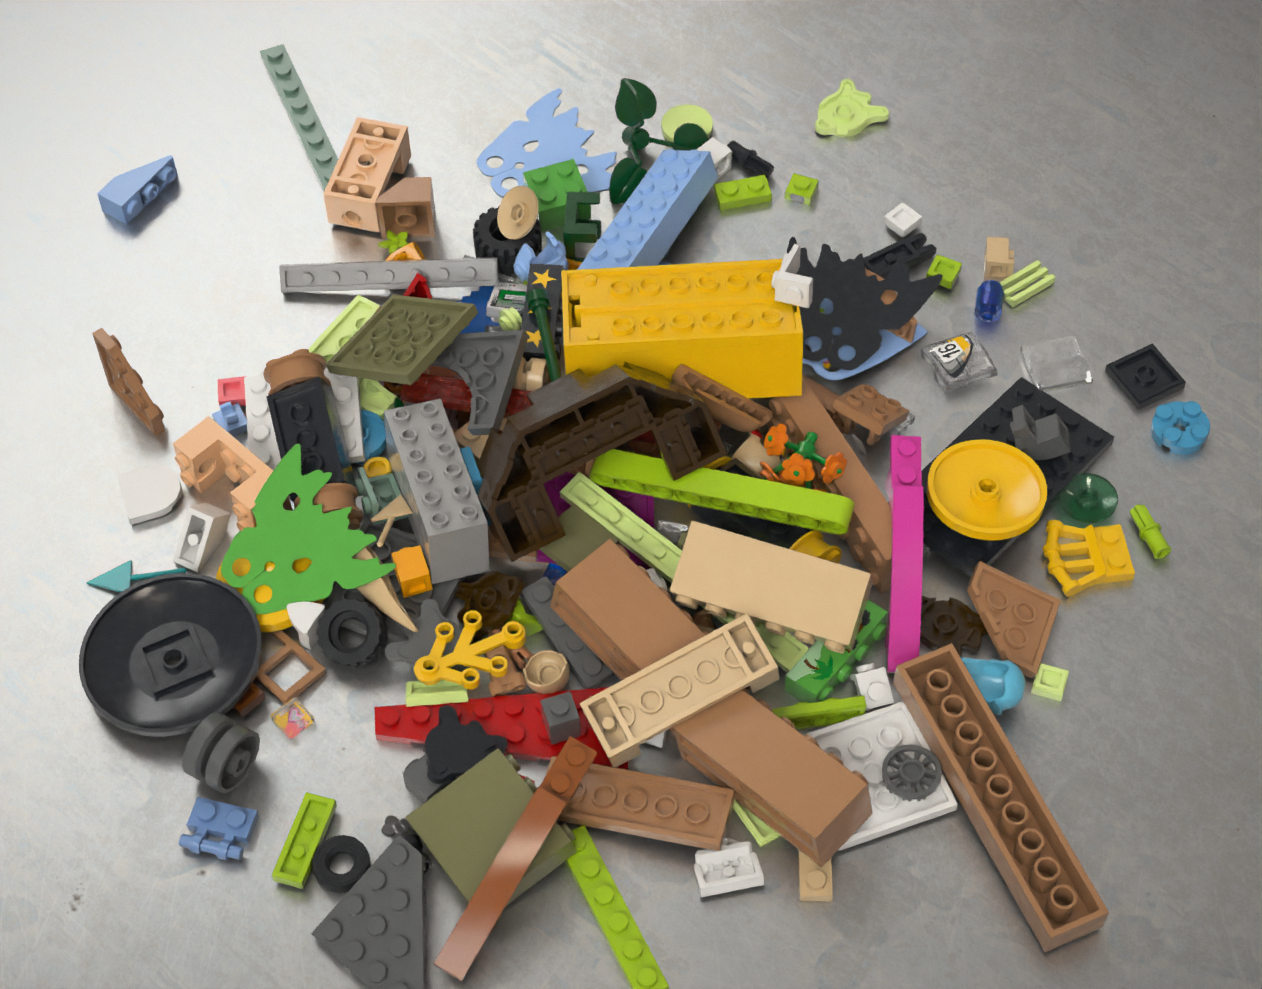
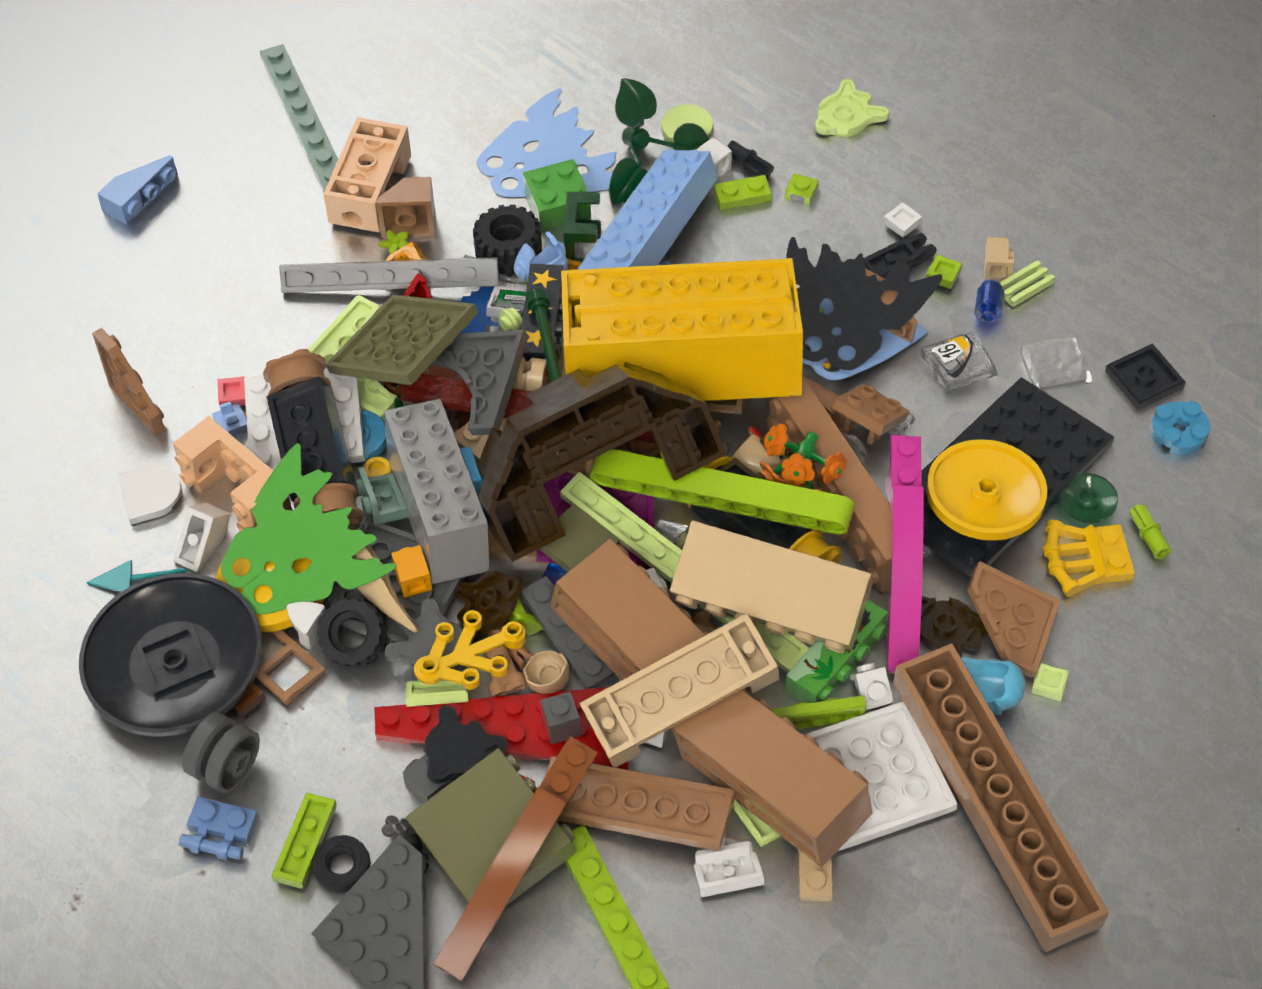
(292, 718): clear tile -> none
(396, 508): tan piece -> none
(517, 212): tan dish -> none
(723, 402): medium nougat brick -> none
(788, 285): white bracket -> none
(911, 772): dark grey wheel -> none
(1039, 438): dark grey brick -> none

